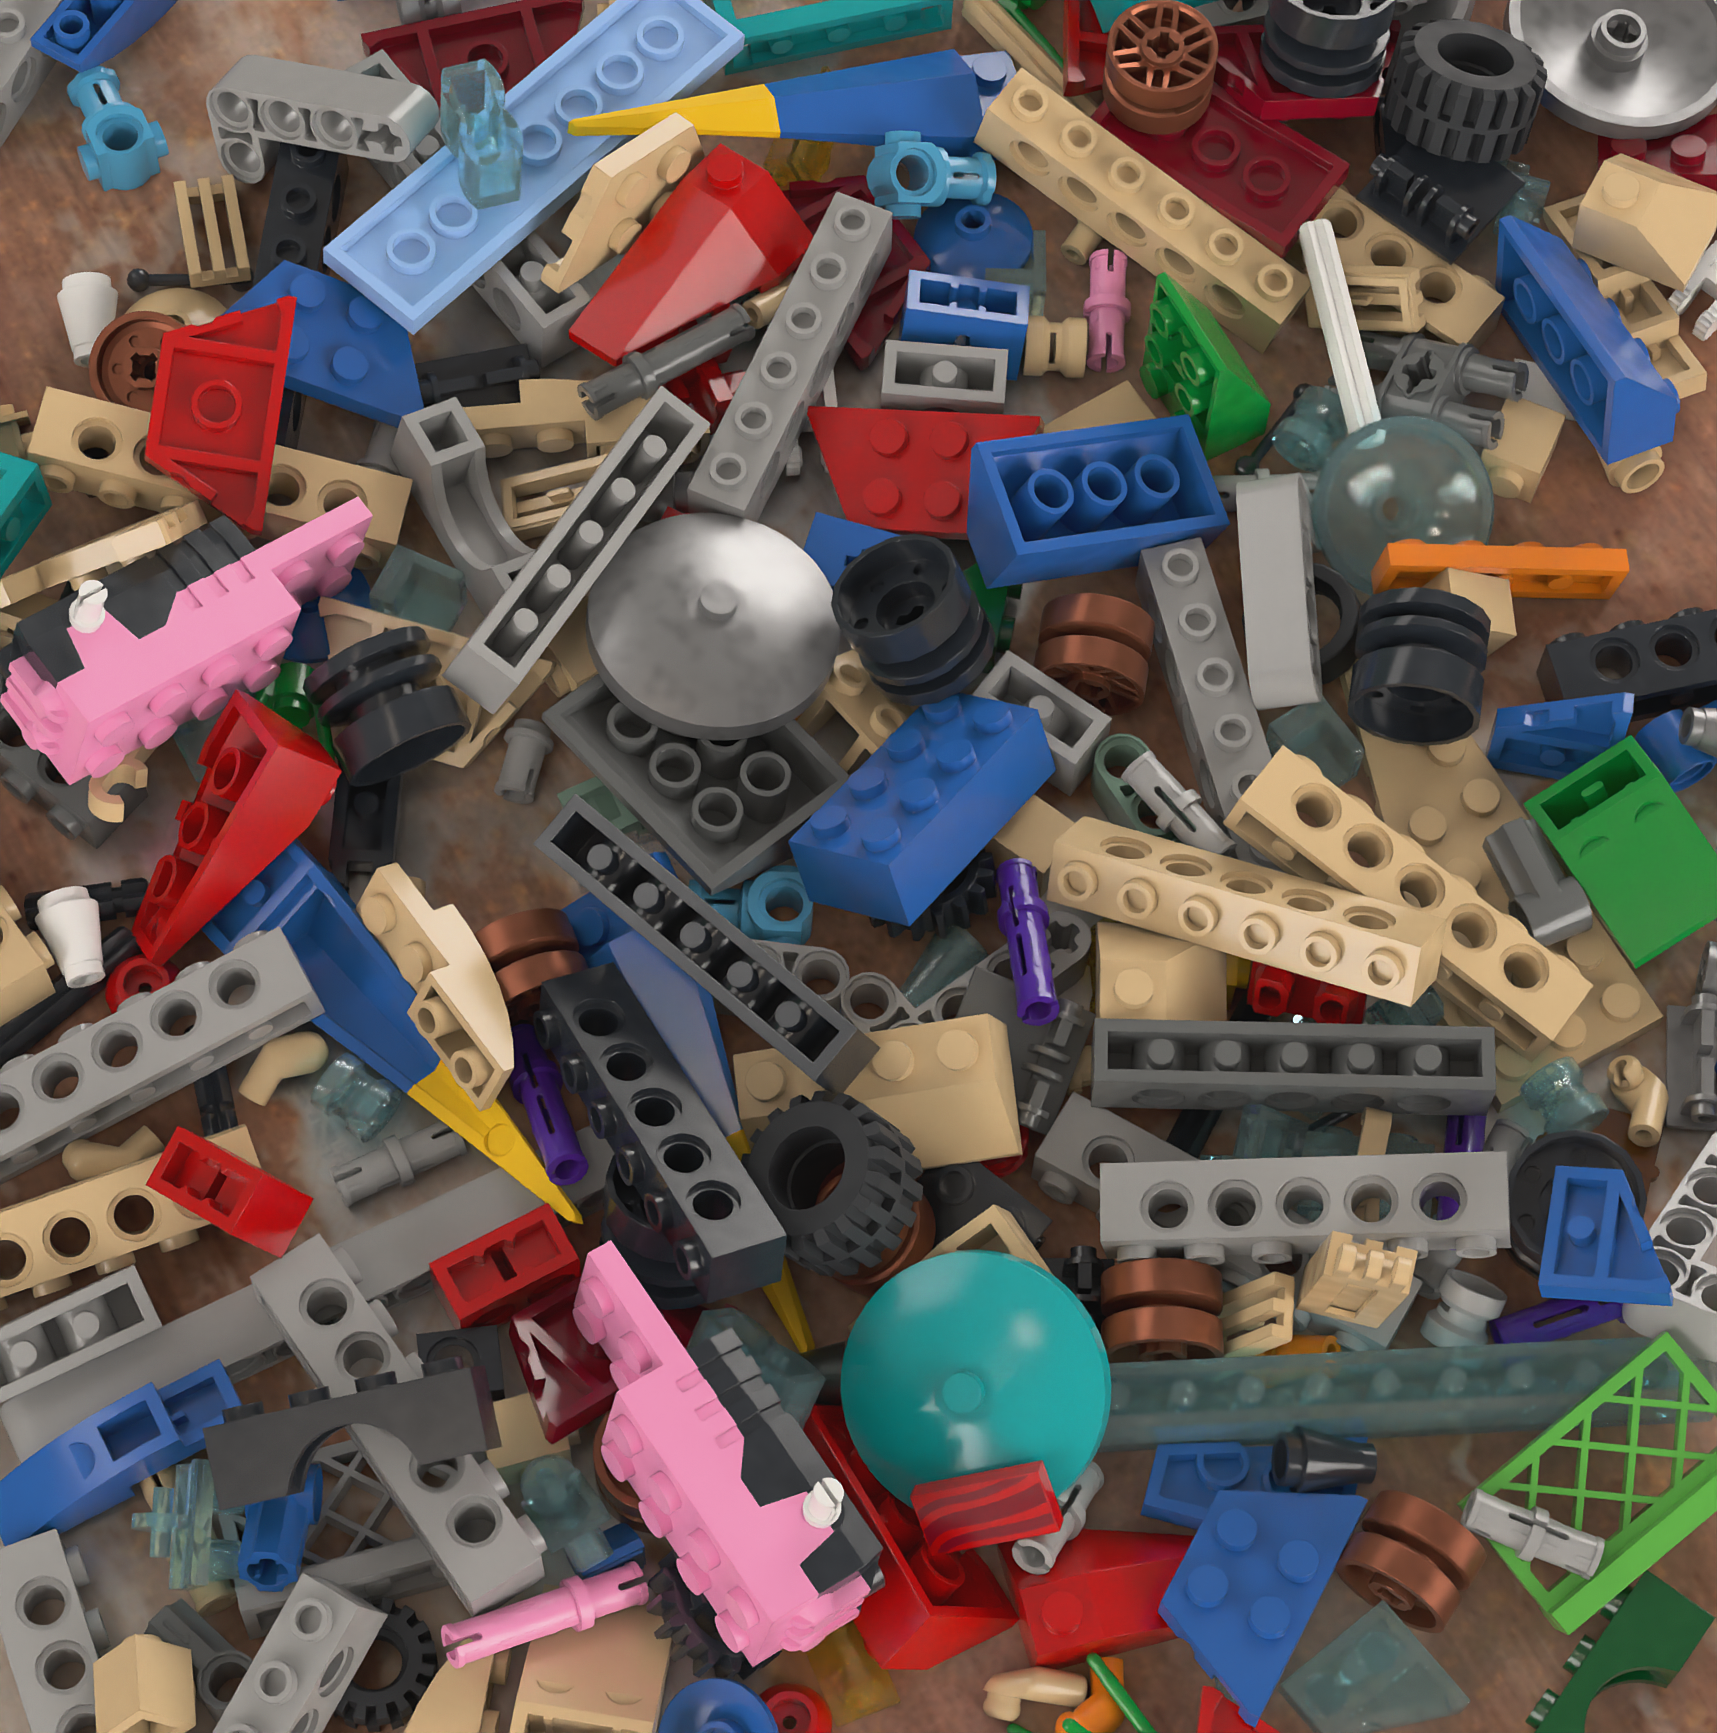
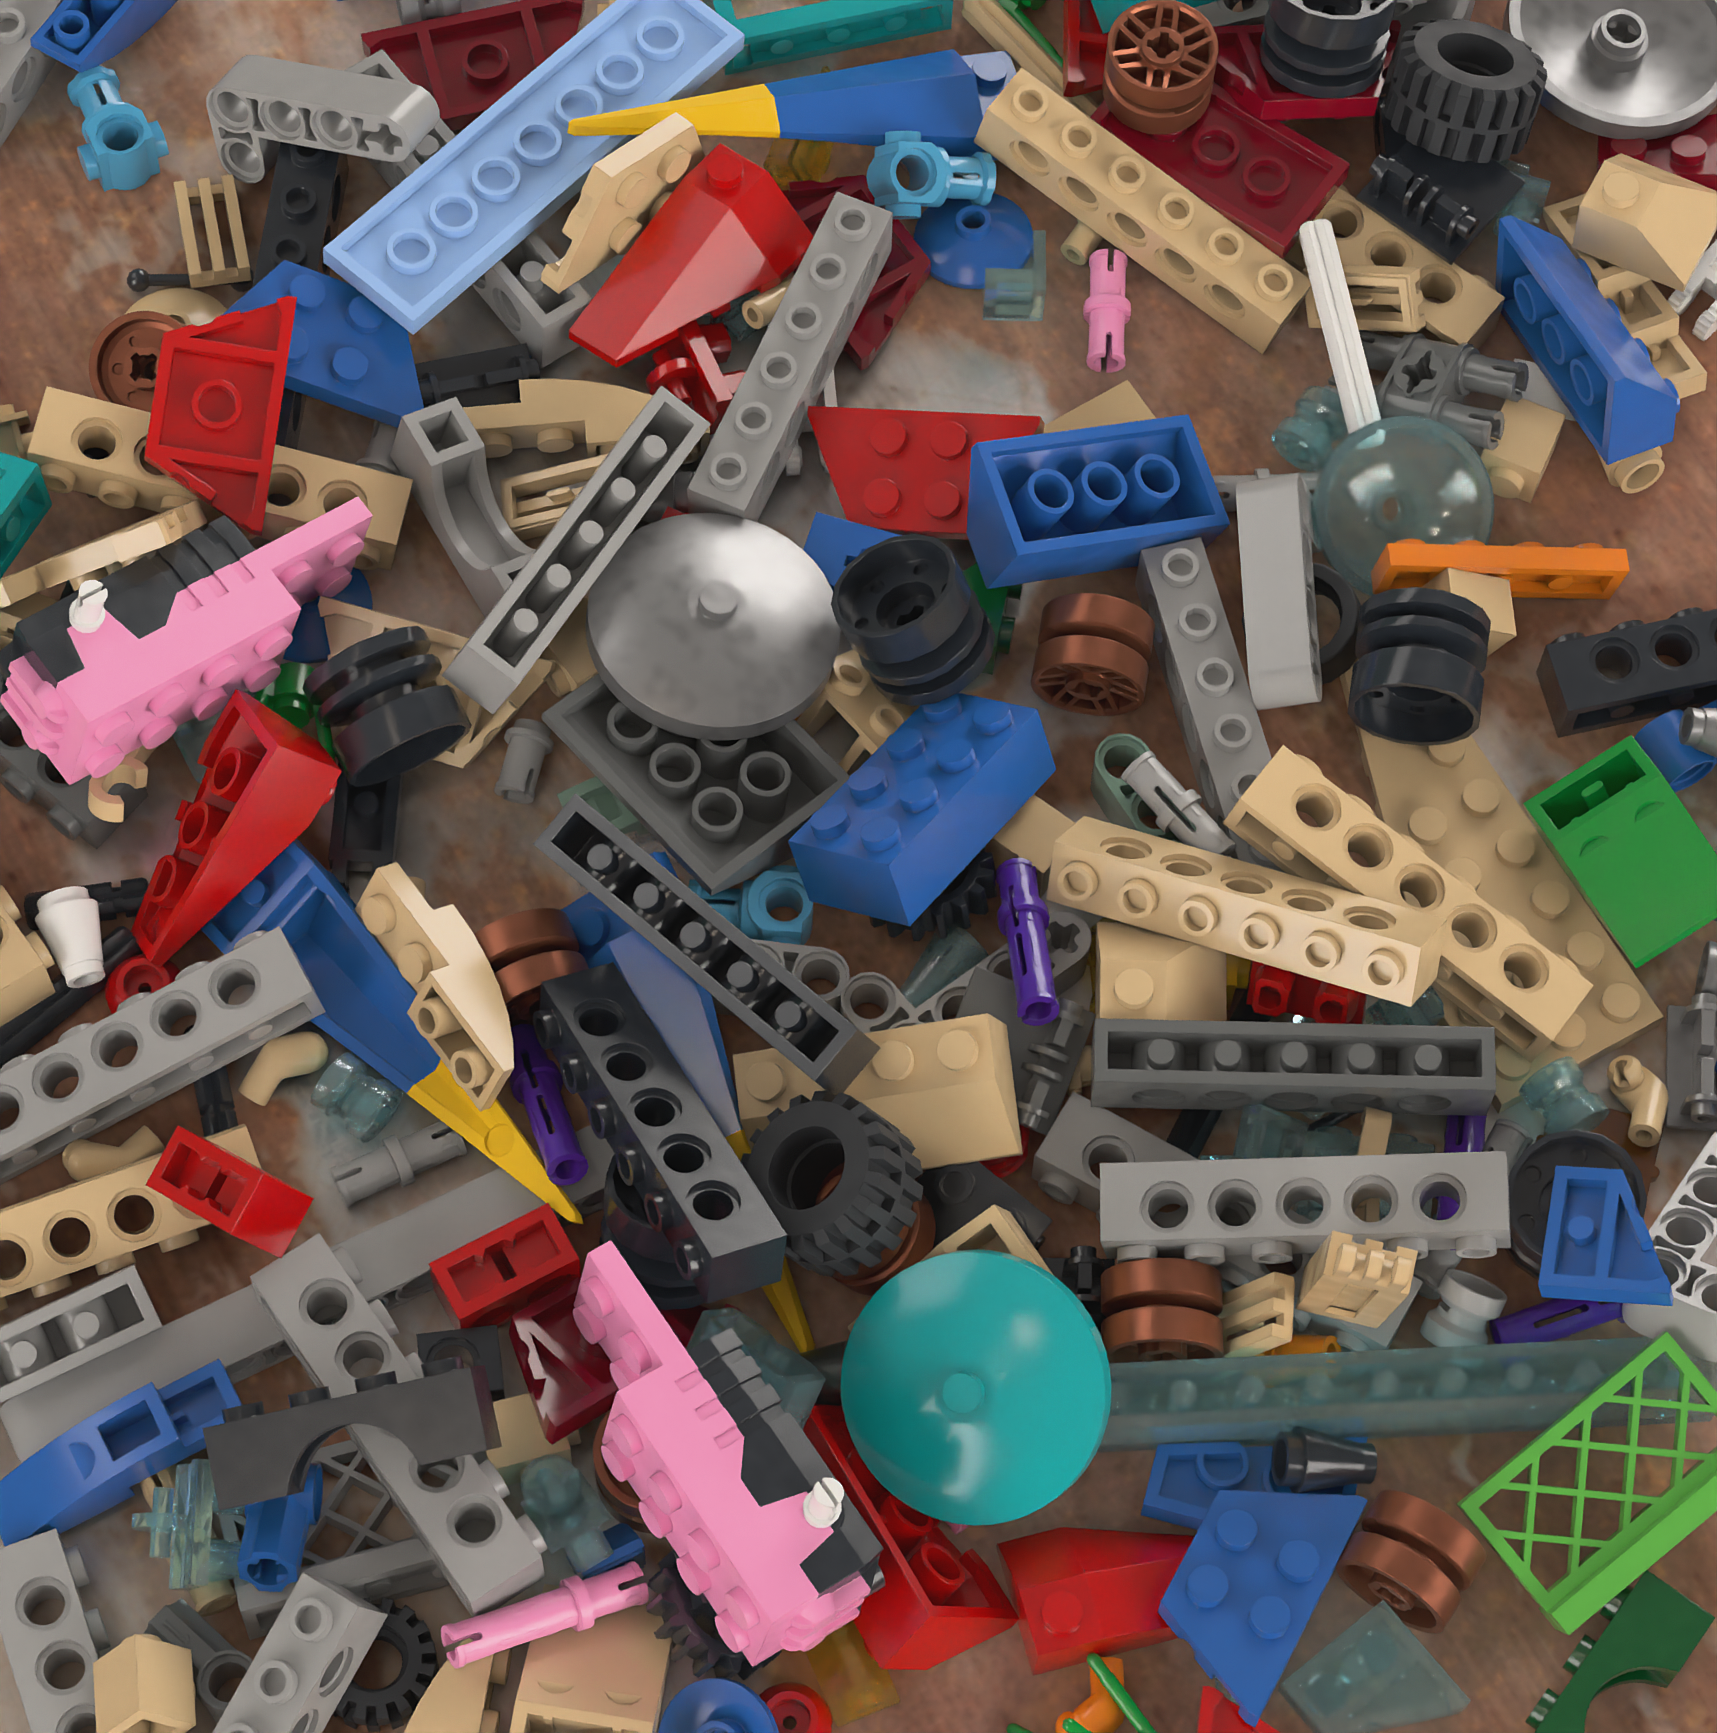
(87, 308): white cone -> none
(420, 590): clear light blue panel -> none
(481, 134): clear light blue brick -> none
(647, 371): dark grey pin -> none
(943, 378): light grey brick -> none
(966, 314): blue brick -> none
(987, 1508): tile -> none
(1032, 1684): tan arm -> none
(1039, 1552): light grey pin -> none
(1068, 347): tan wheel -> none
(1069, 722): light grey brick -> none
(1200, 372): green slope -> none
(1247, 464): black hinge -> none
(1321, 736): clear light blue panel -> none
(1532, 1533): light grey pin -> none
(1537, 891): dark grey piece -> none
(1558, 735): blue wing -> none

